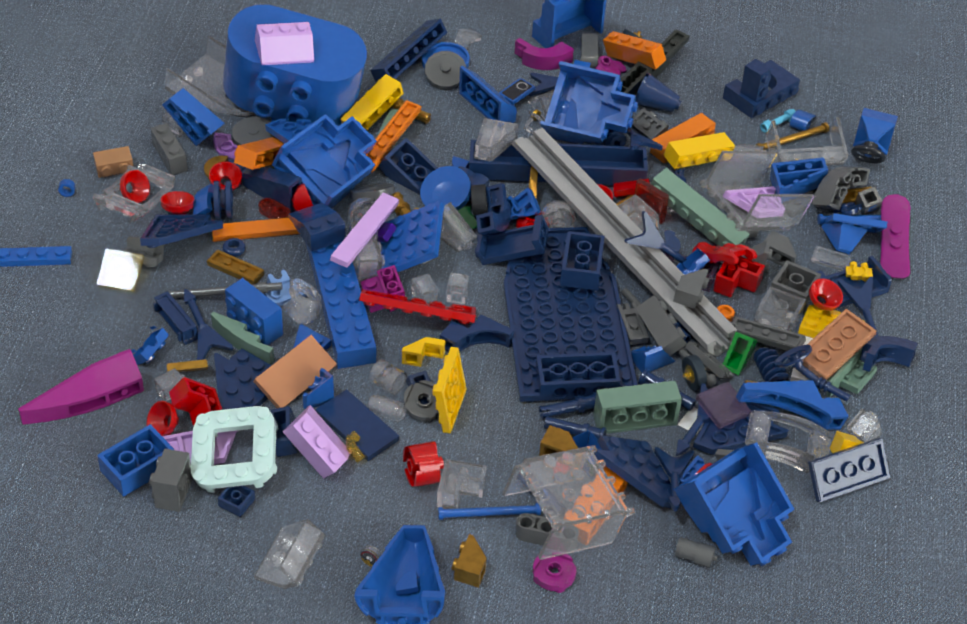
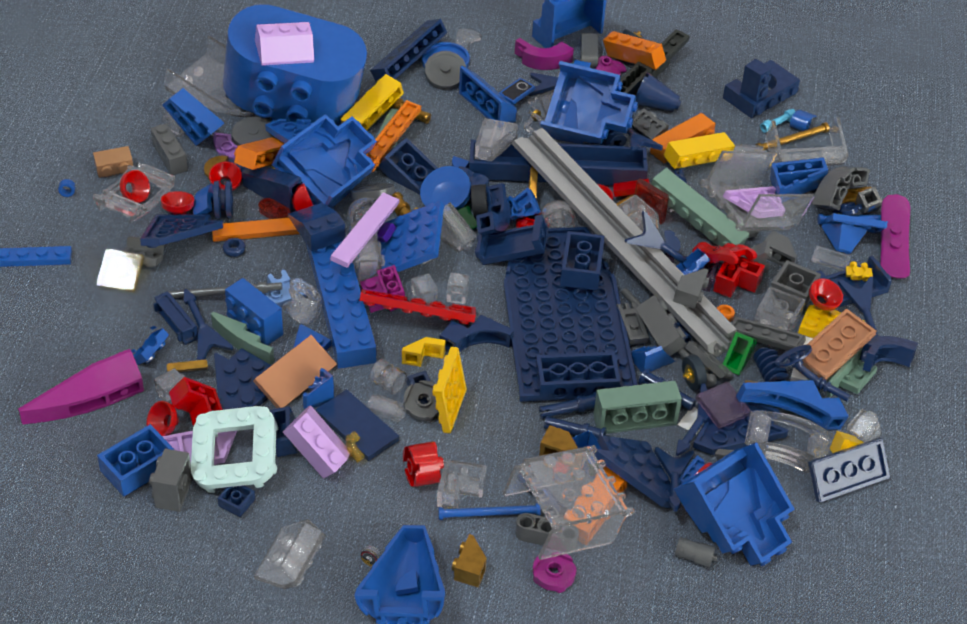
(235, 267): pearl gold tile -> none
(873, 136): blue piece -> none

